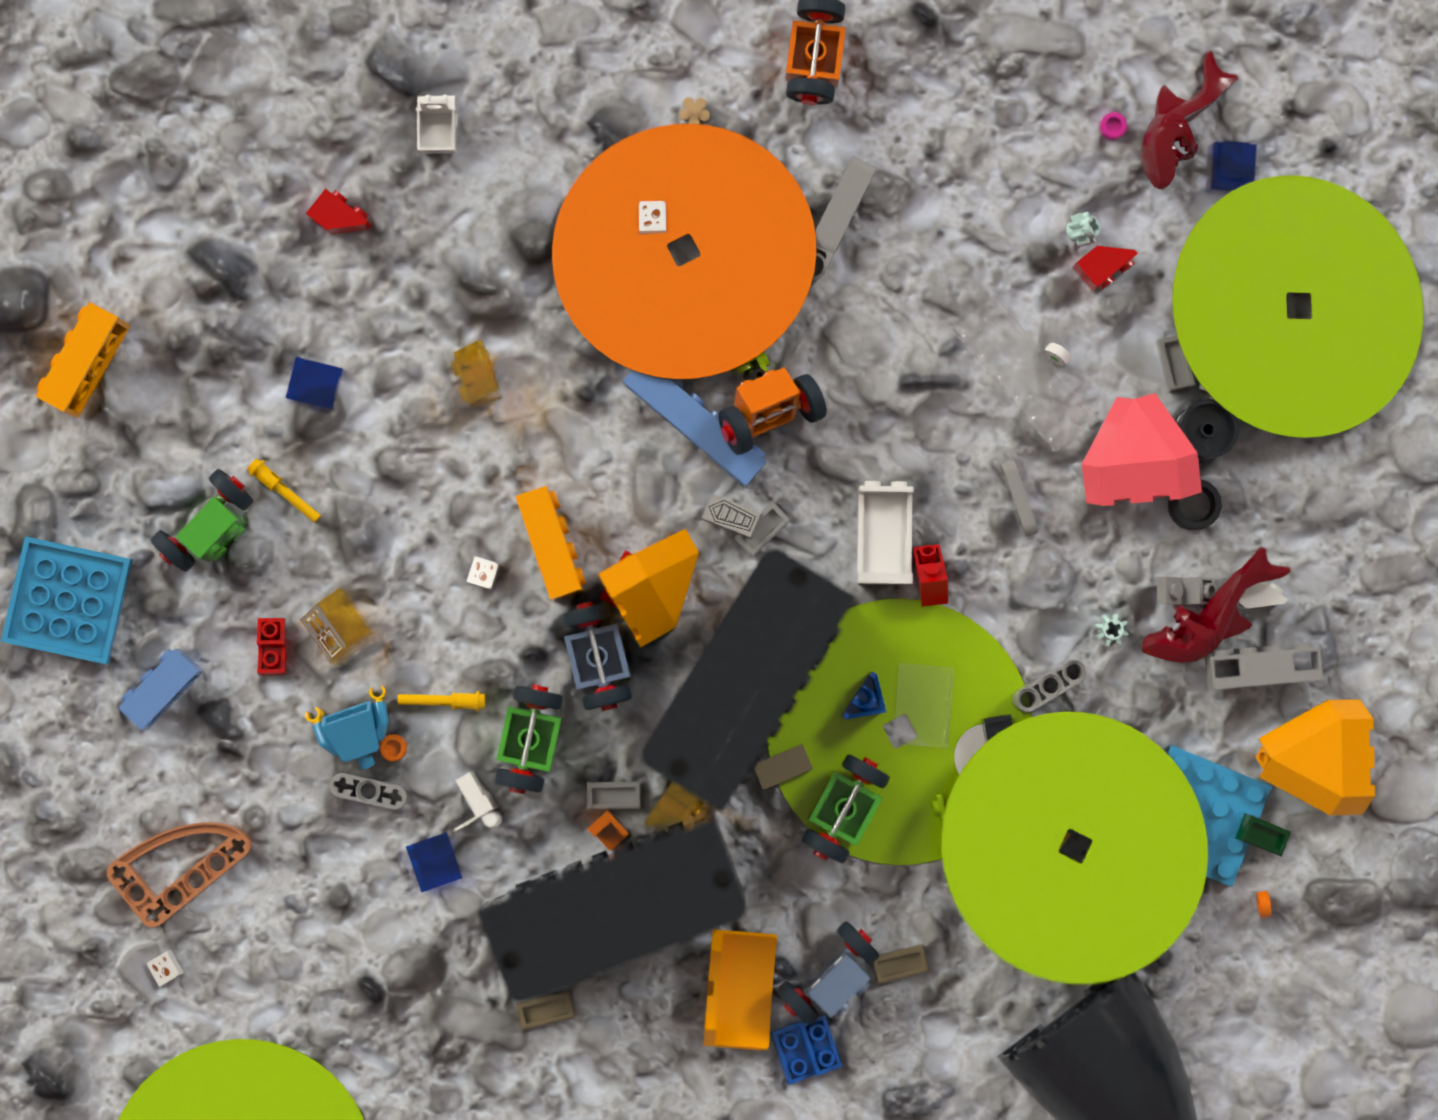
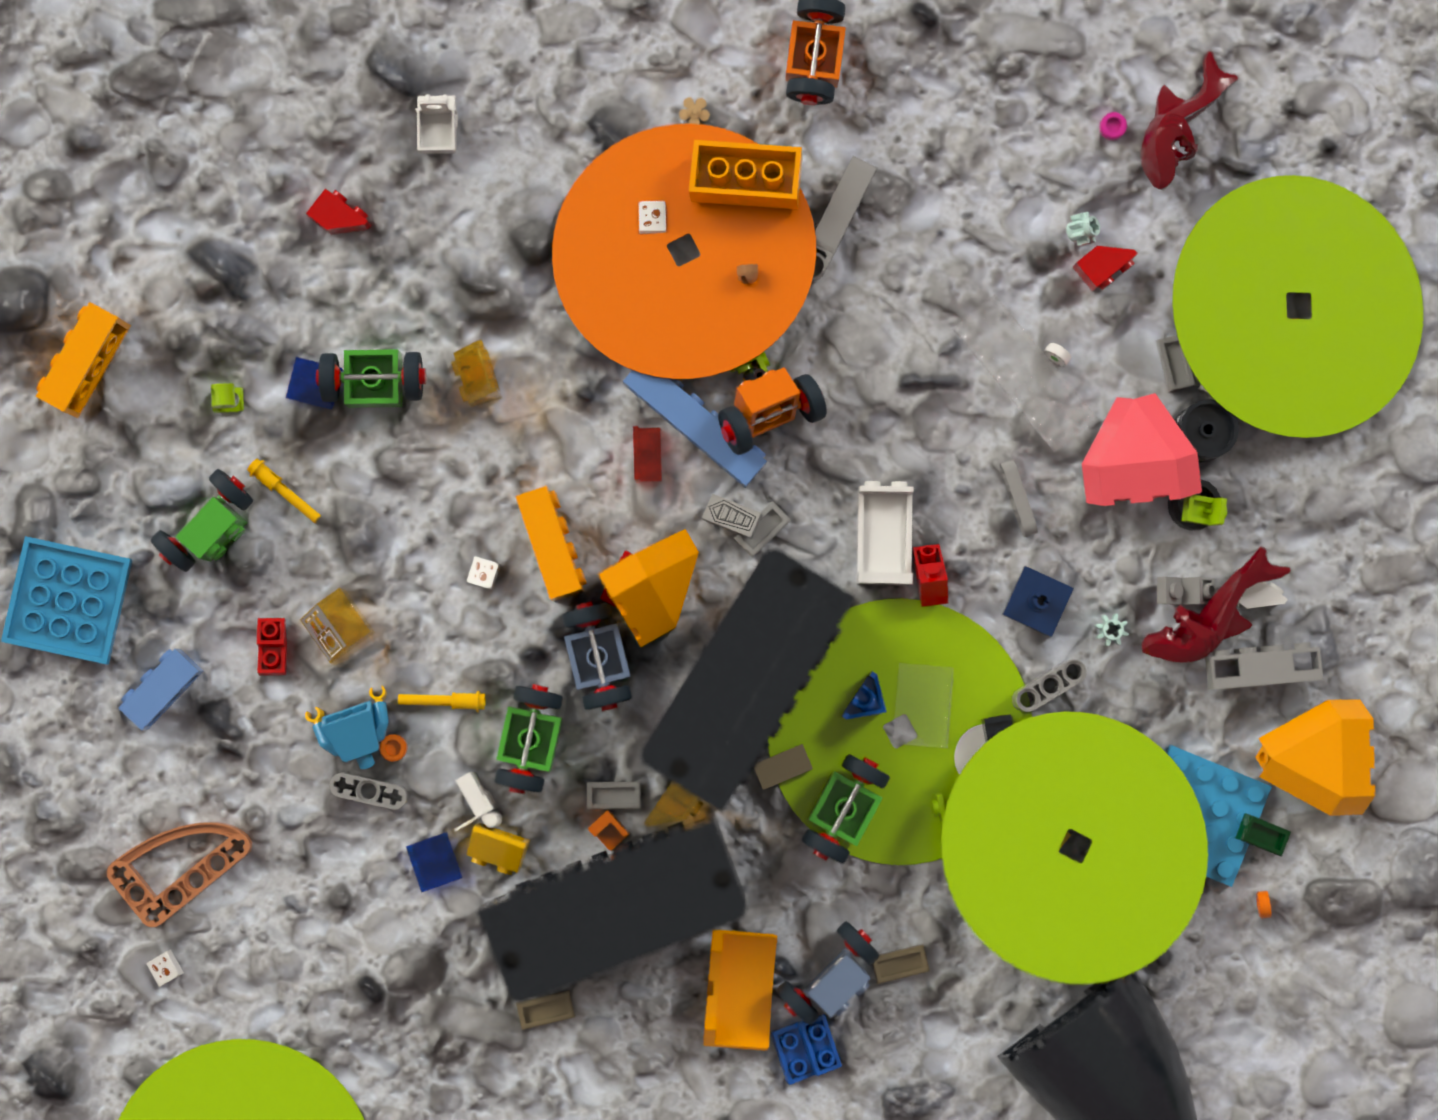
(224, 398): none -> lime leg
(371, 378): none -> brick
(497, 848): none -> yellow slope
(647, 454): none -> clear red panel
(745, 174): none -> light orange brick
(747, 273): none -> medium nougat hinge
(1037, 601): none -> dark blue tile
(1204, 510): none -> lime bracket
(1232, 165): clear blue piece -> none

